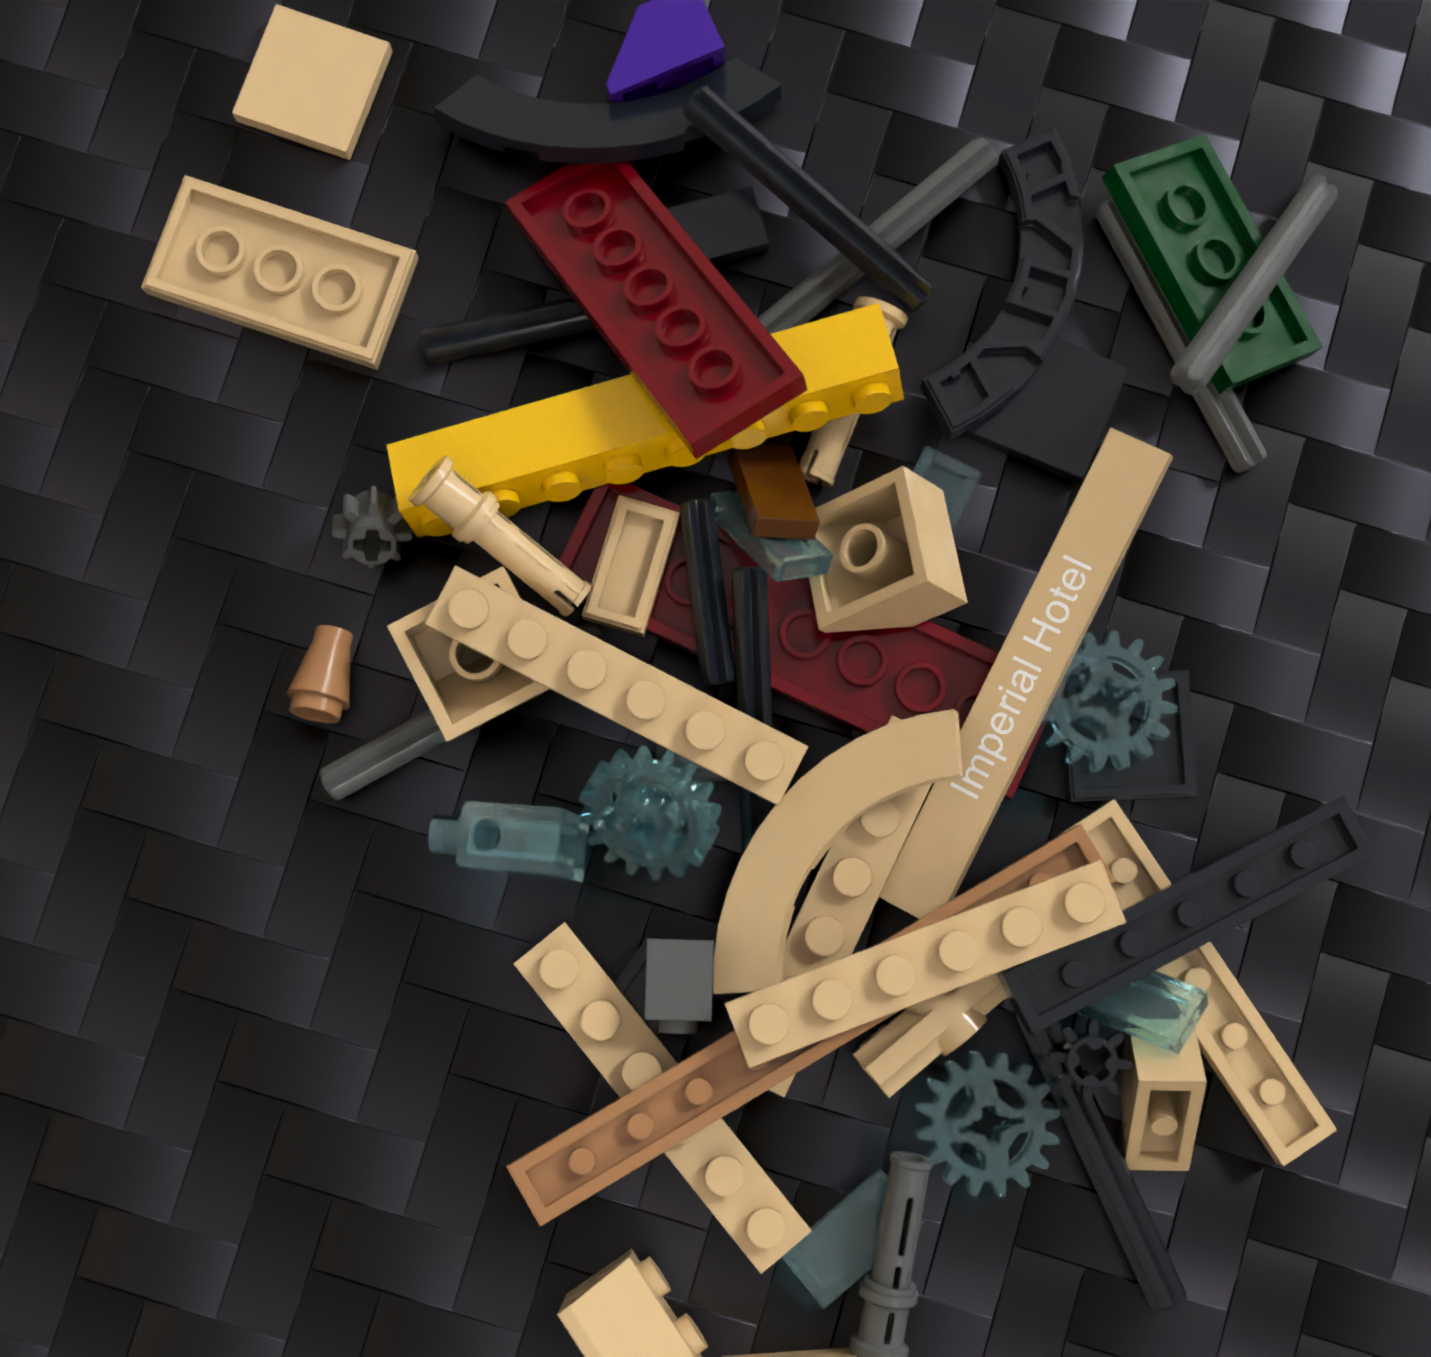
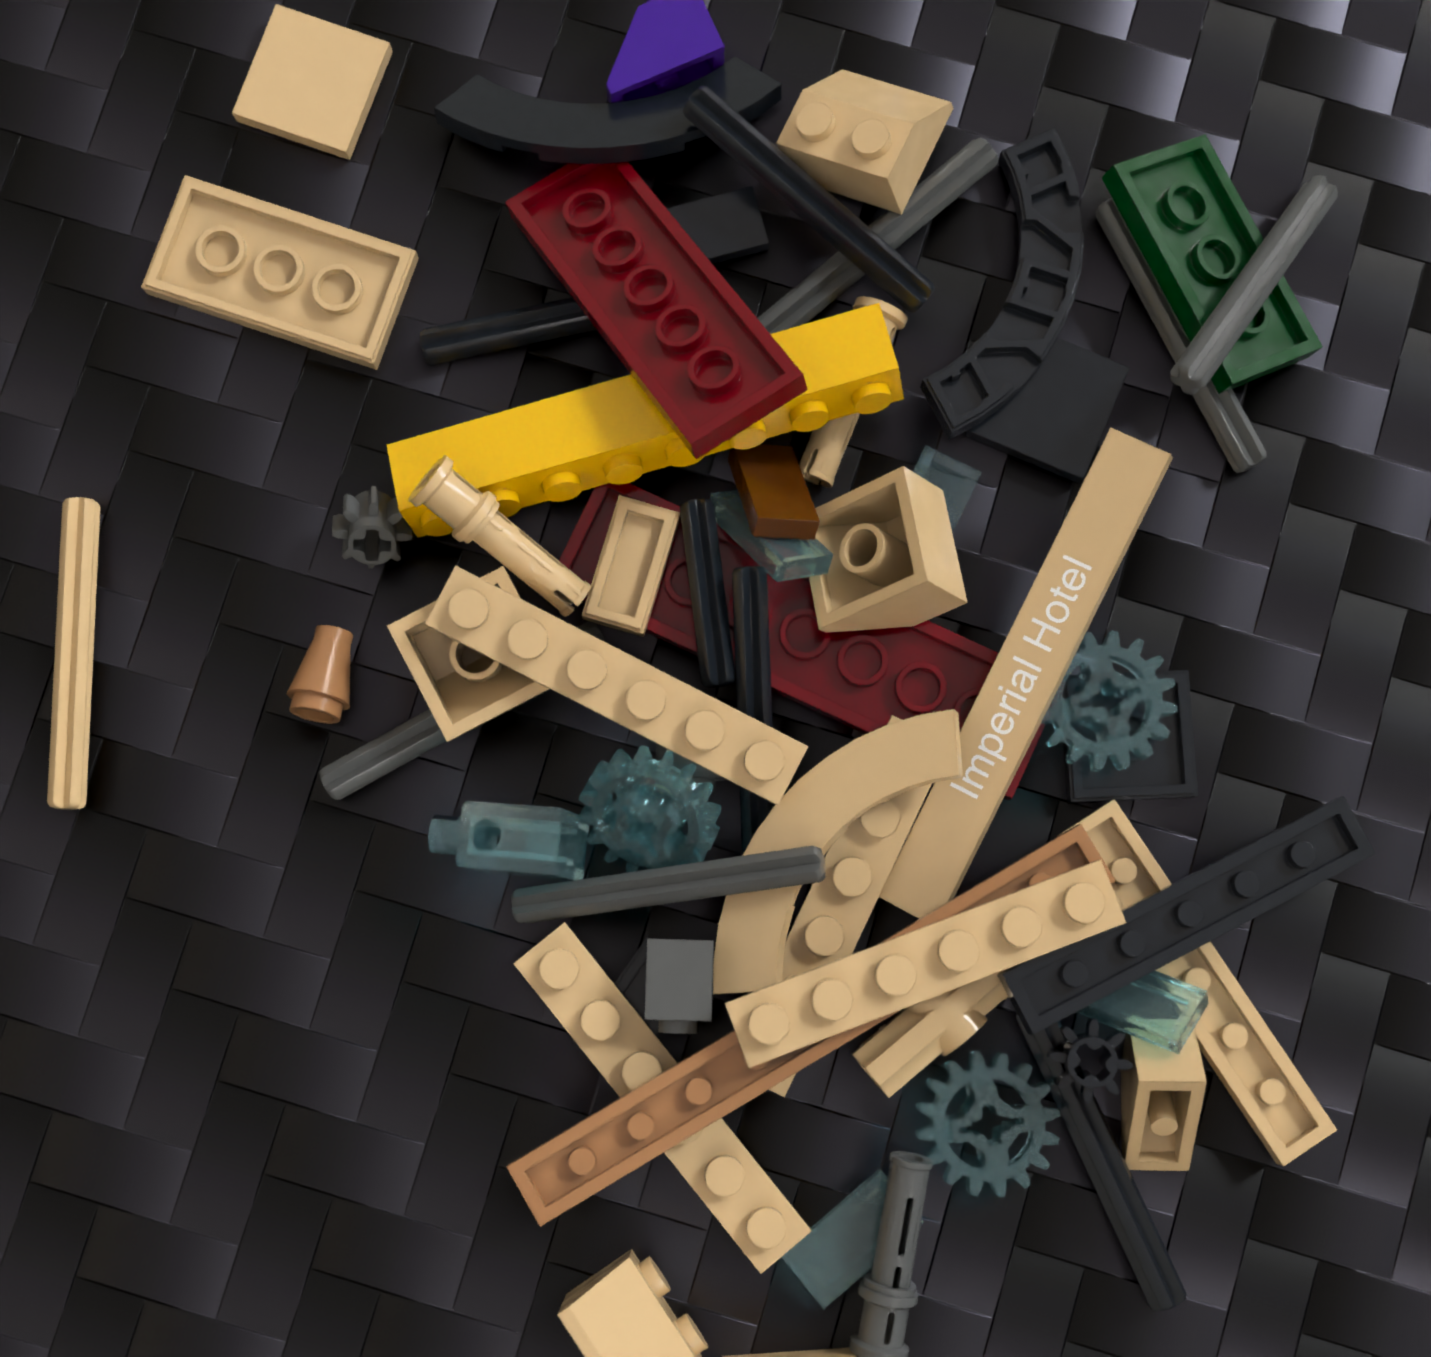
(73, 654): none -> tan axle
(669, 884): none -> dark grey axle
(864, 137): none -> tan slope

